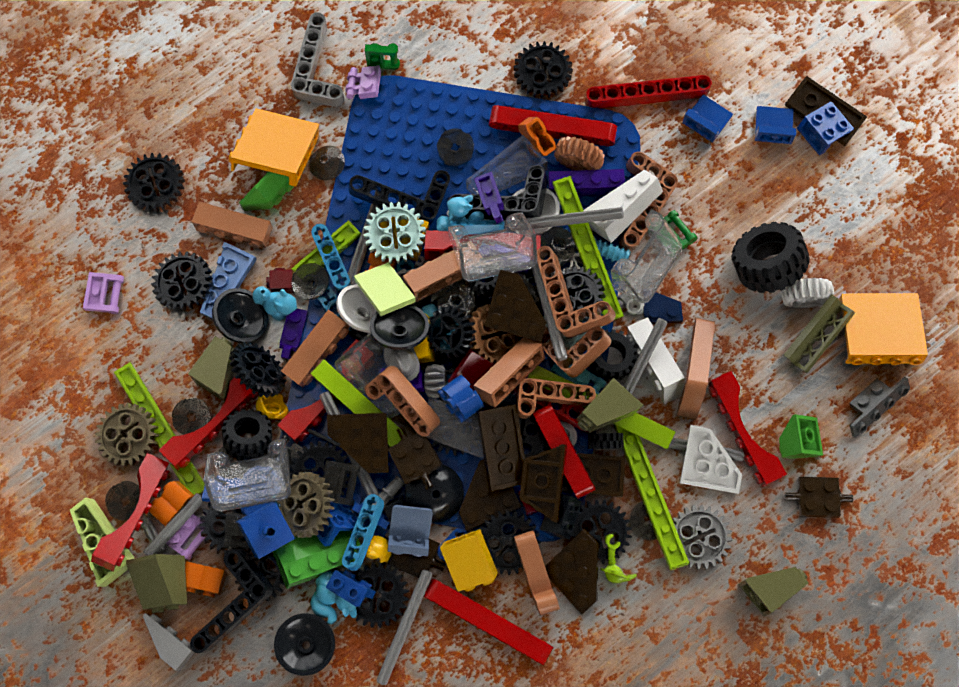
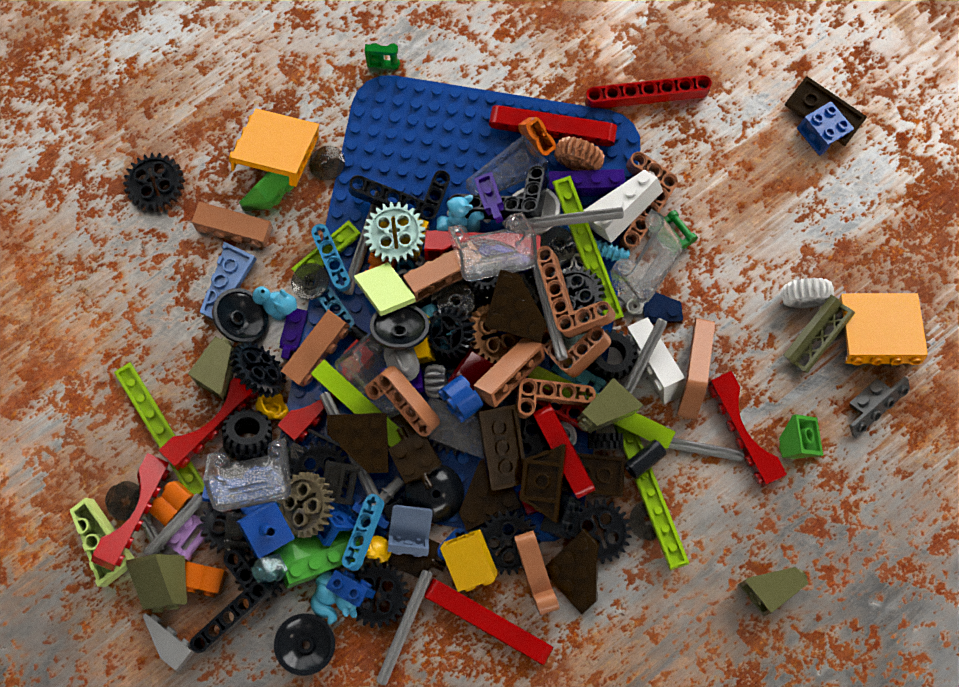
(97, 291): lavender plate -> none
(116, 421): dark tan gear -> none
(167, 287): black gear -> none
(190, 406): clear smoke plate -> none
(269, 568): none -> clear light blue brick
(280, 279): dark red brick -> none
(310, 64): light grey beam -> none
(355, 308): white dish -> none
(369, 82): lavender plate -> none
(461, 139): clear smoke plate -> none
(479, 226): dark azure beam -> none
(557, 63): black gear -> none
(613, 572): lime piece -> none
(645, 459): none -> black pin
(707, 118): blue bracket -> none
(708, 463): white plate -> none
(708, 553): light grey gear -> none
(774, 125): blue bracket -> none
(774, 272): black tyre -> none
(819, 497): dark brown plate -> none

